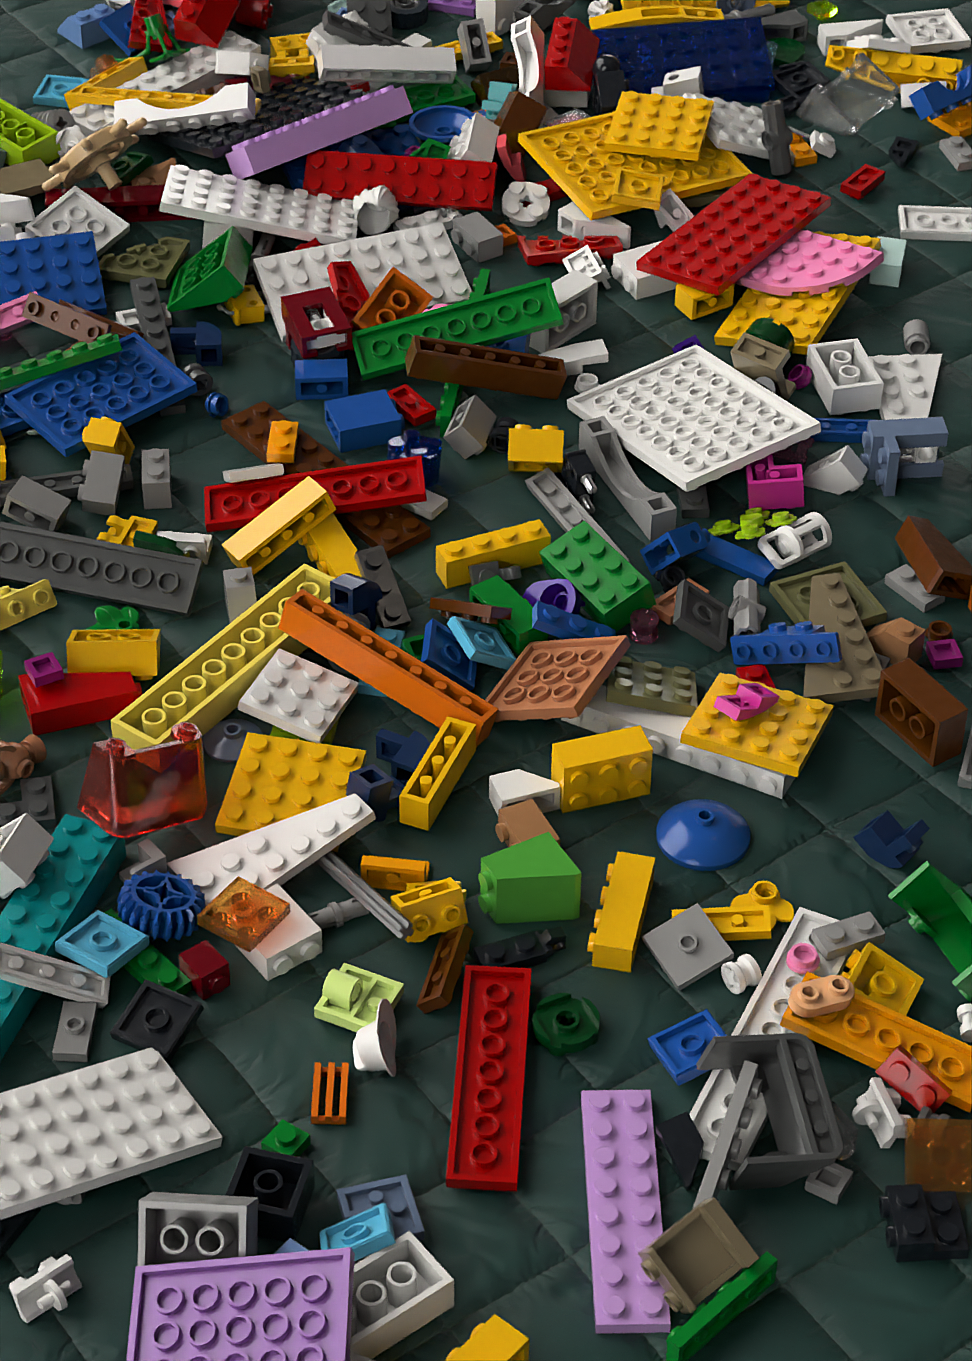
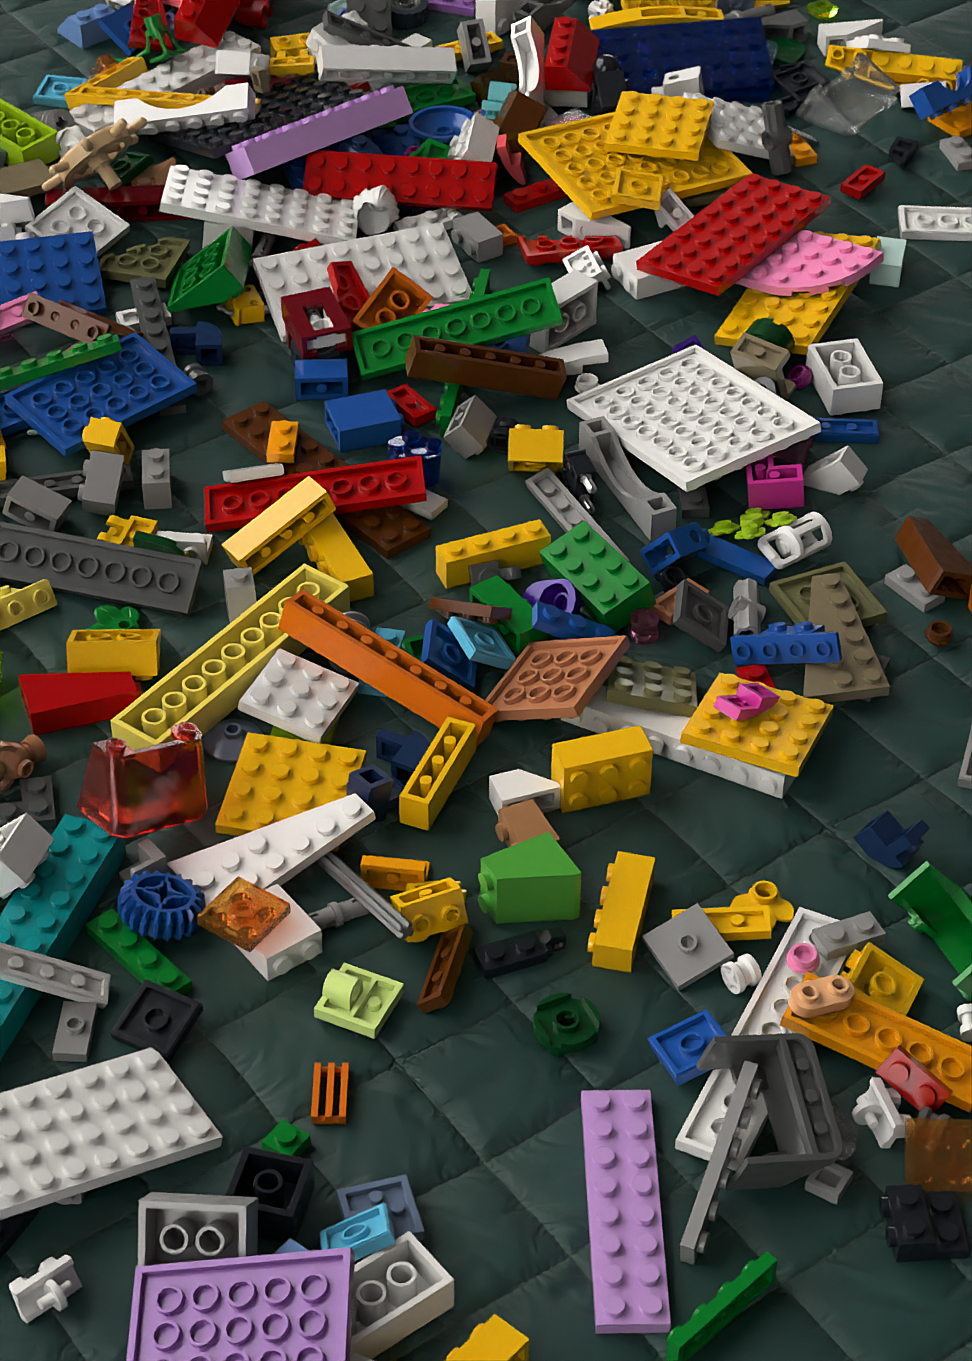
(44, 669): magenta plate -> none
(102, 943): medium azure tile -> none
(205, 969): dark red brick -> none
(217, 404): blue plate -> none
(355, 595): dark blue brick -> none
(376, 567): black plate -> none
(376, 1042): white piece -> none
(489, 1079): red plate -> none
(529, 192): white plate -> none
(683, 1145): black slope -> none
(696, 1256): dark tan panel -> none
(699, 303): yellow brick -> none
(703, 835): blue dish -> none
(822, 143): white plate -> none
(898, 640): medium nougat slope -> none
(903, 450): sand blue brick -> none
(907, 384): white wing -> none
(916, 337): light grey brick -> none
(921, 712): reddish brown brick -> none
(929, 31): white plate -> none
(944, 654): magenta plate -> none

